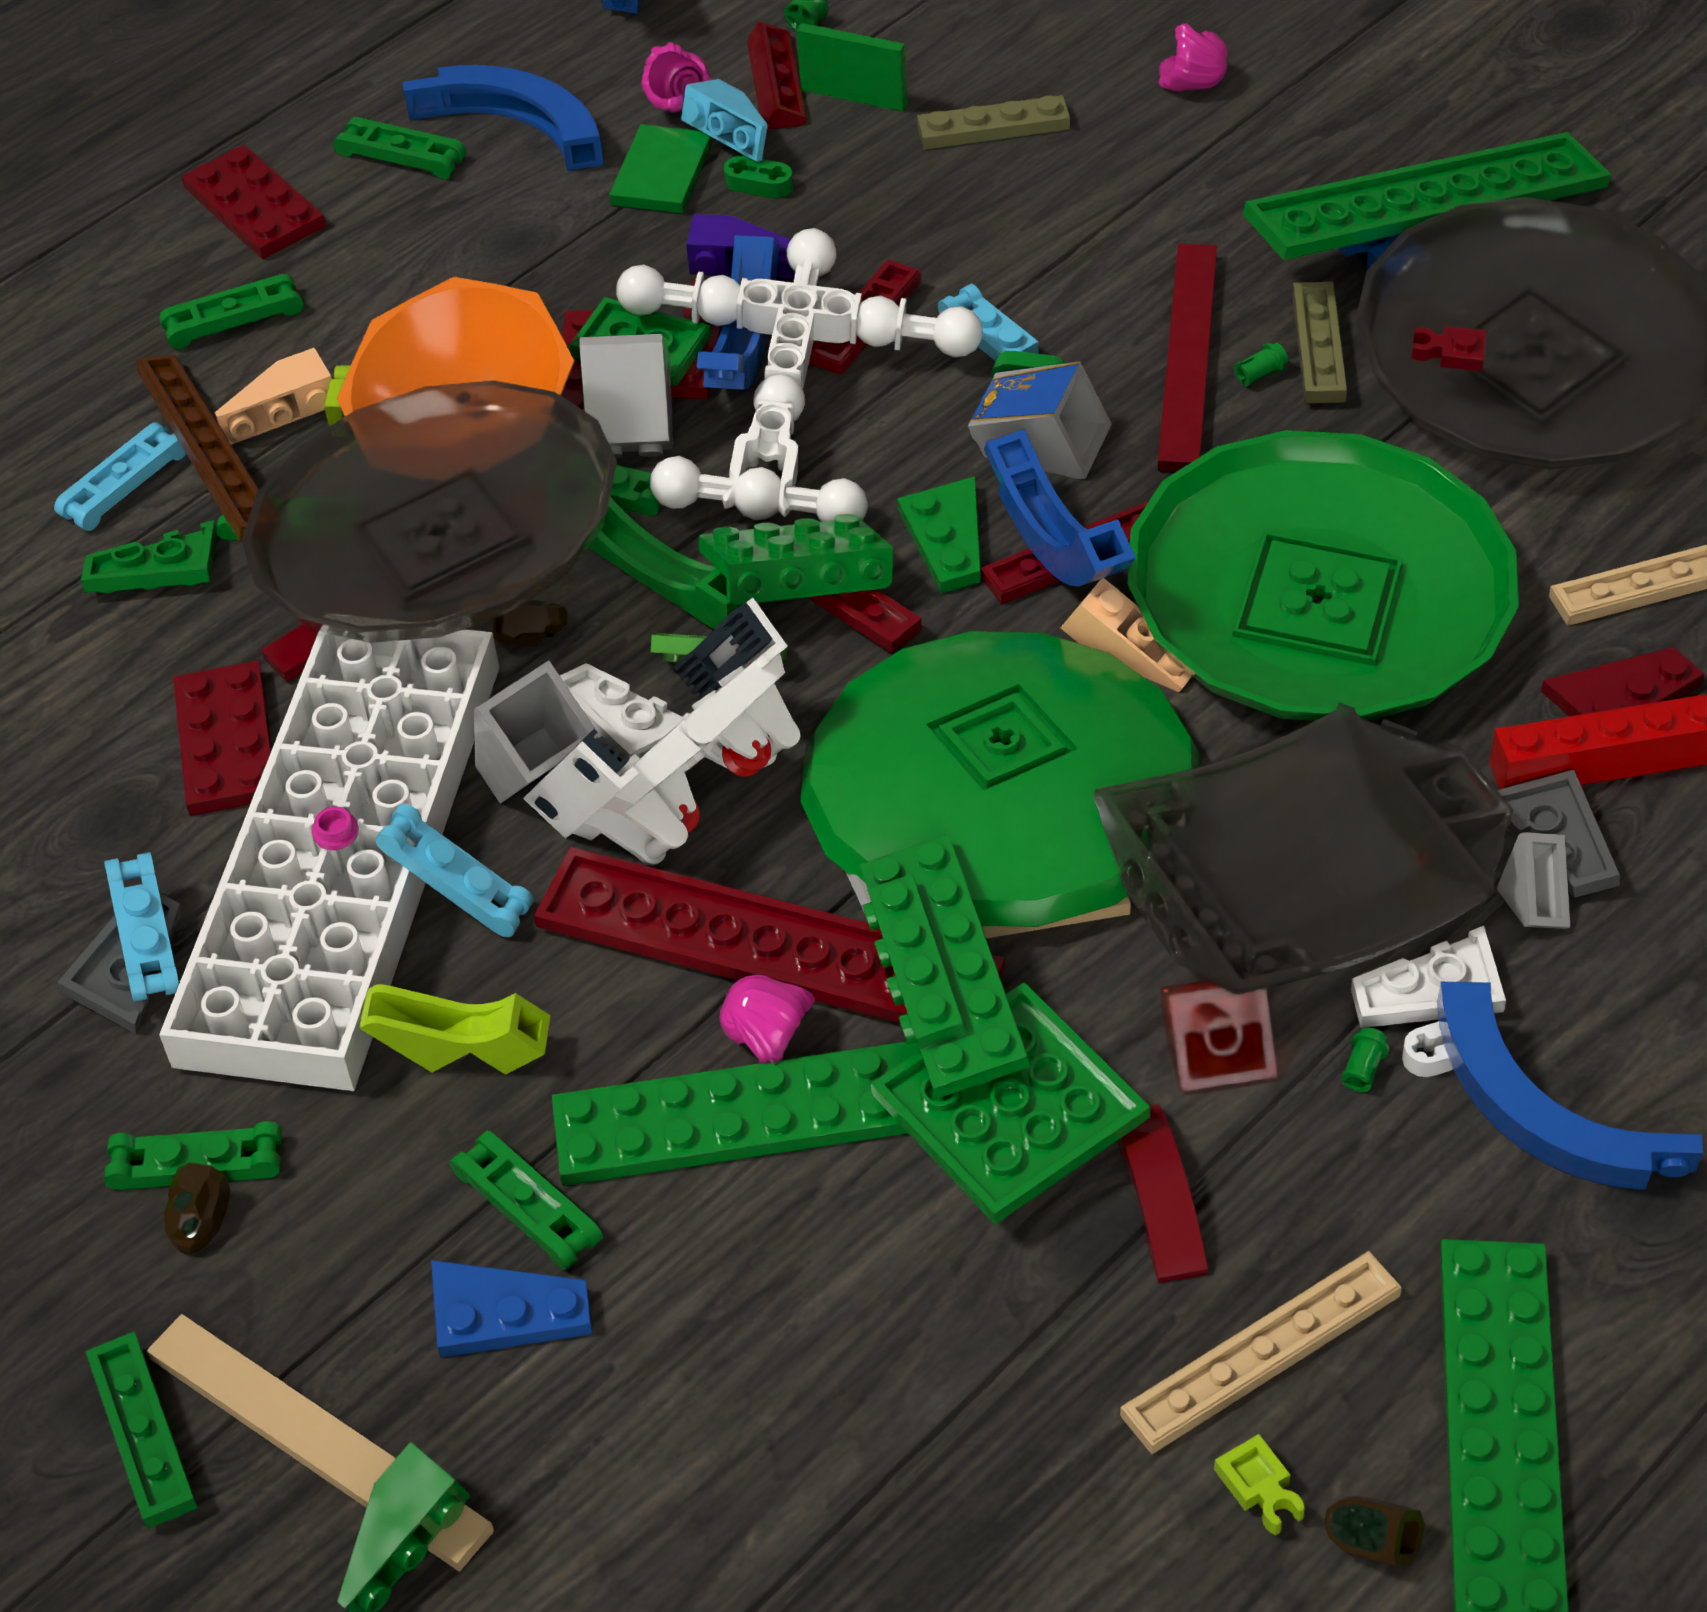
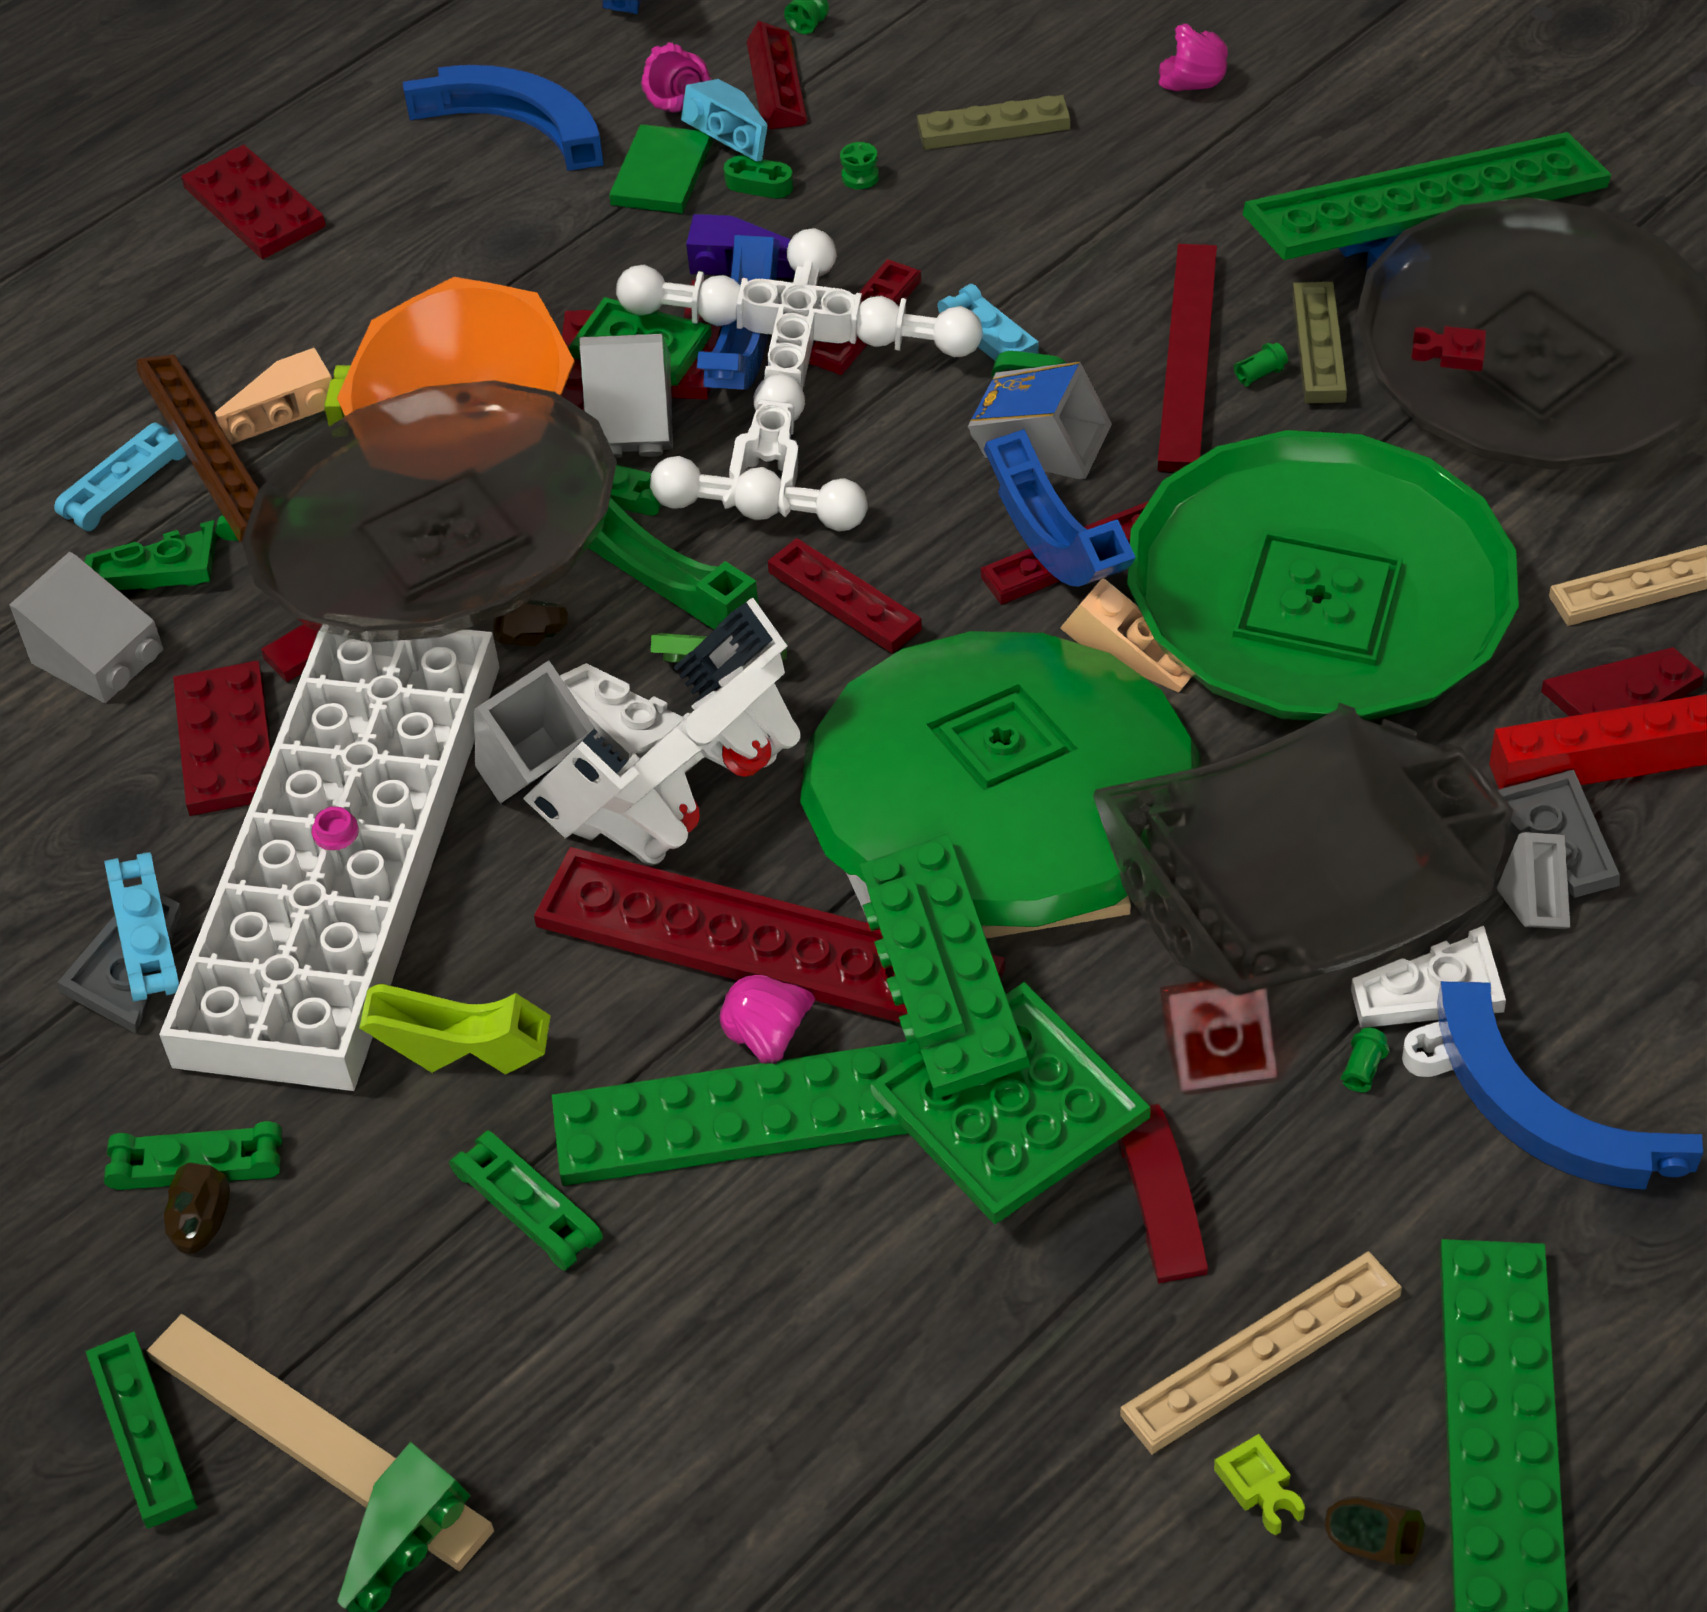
(84, 629): none -> light grey slope
(230, 309): green plate -> none
(400, 146): green plate -> none
(453, 872): medium azure plate -> none
(504, 1308): blue wing -> none
(799, 559): green bracket -> none
(852, 67): green tile -> none
(859, 165): none -> green wheel
(945, 532): green wing -> none

